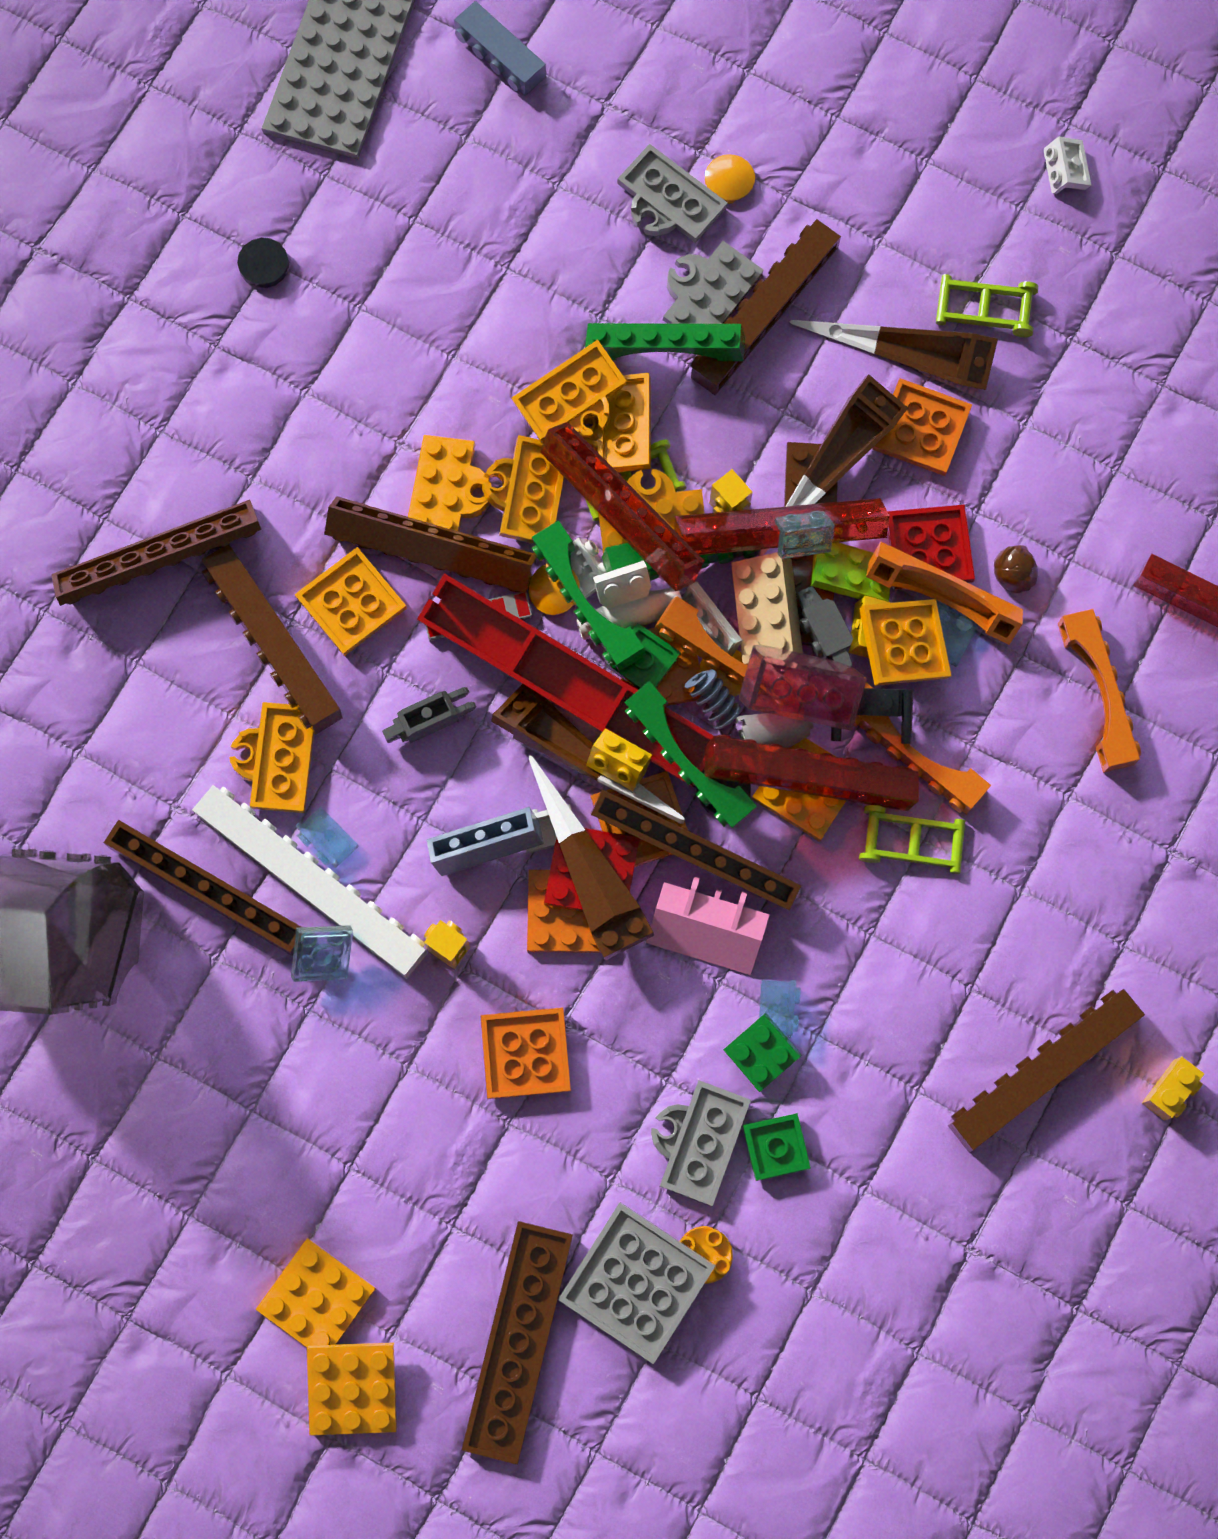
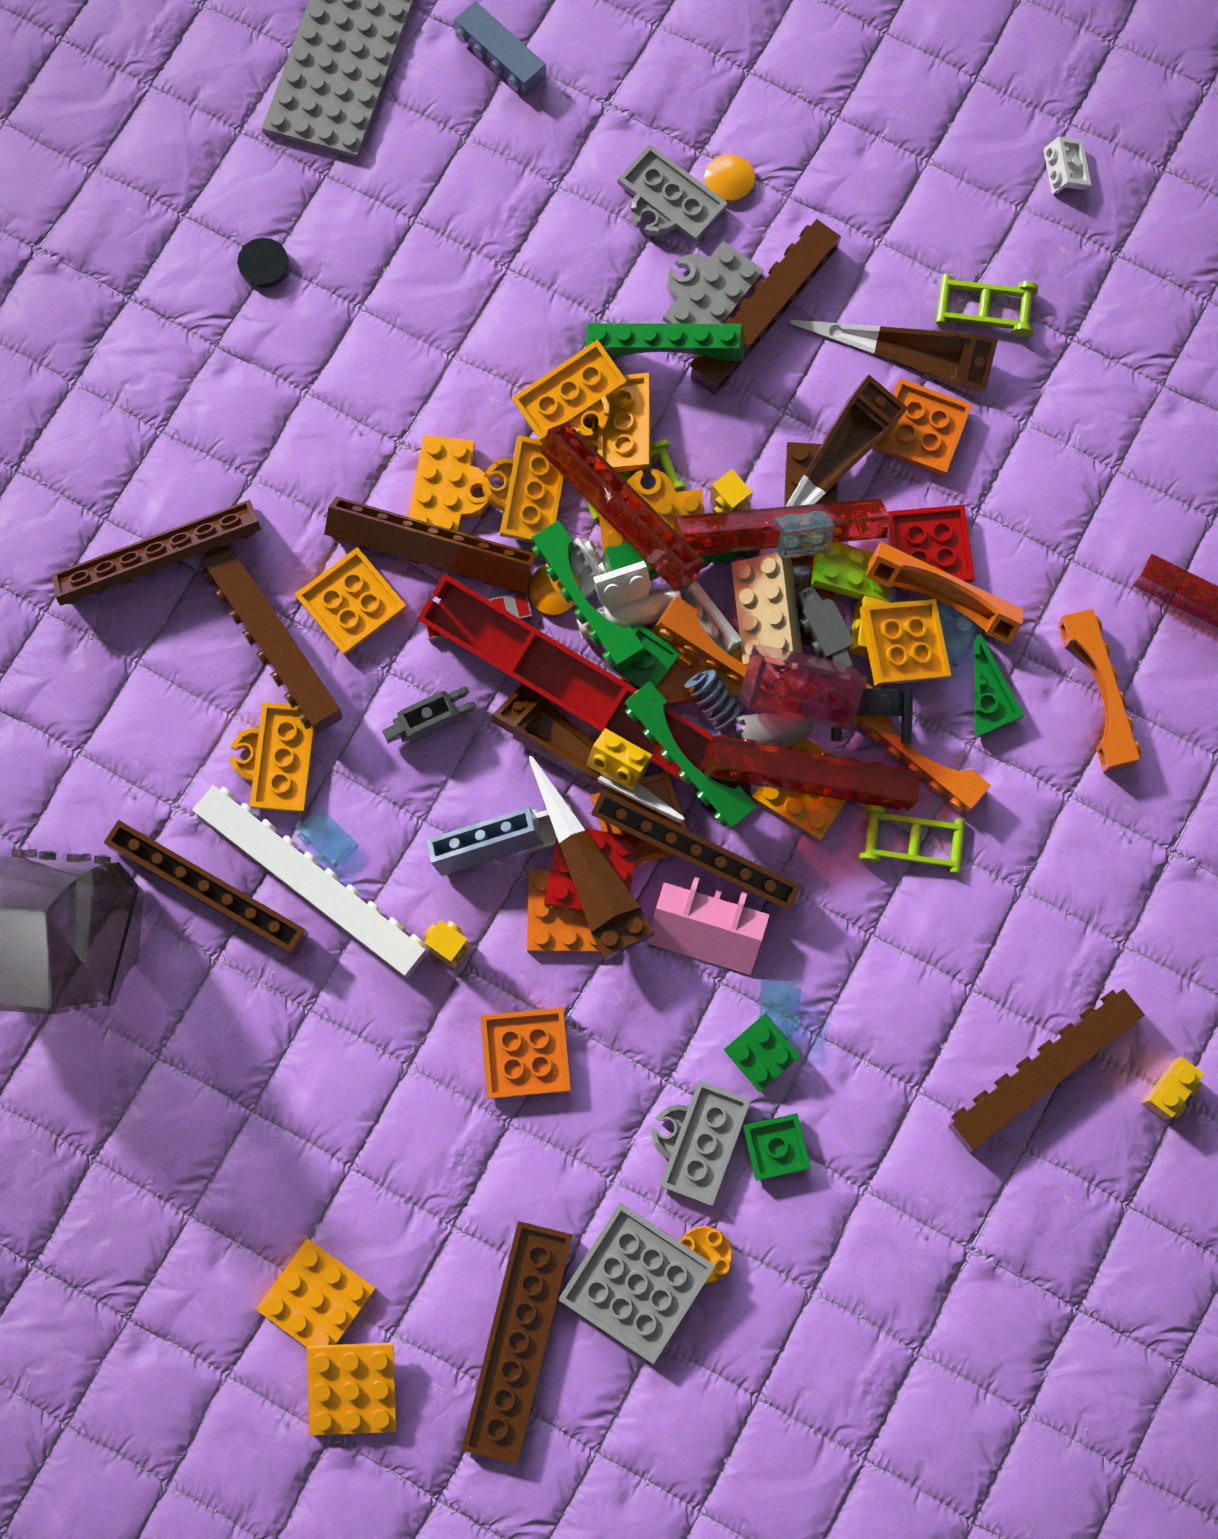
(321, 953): clear light blue plate -> none
(992, 696): none -> green wing
(1015, 569): reddish brown hair -> none

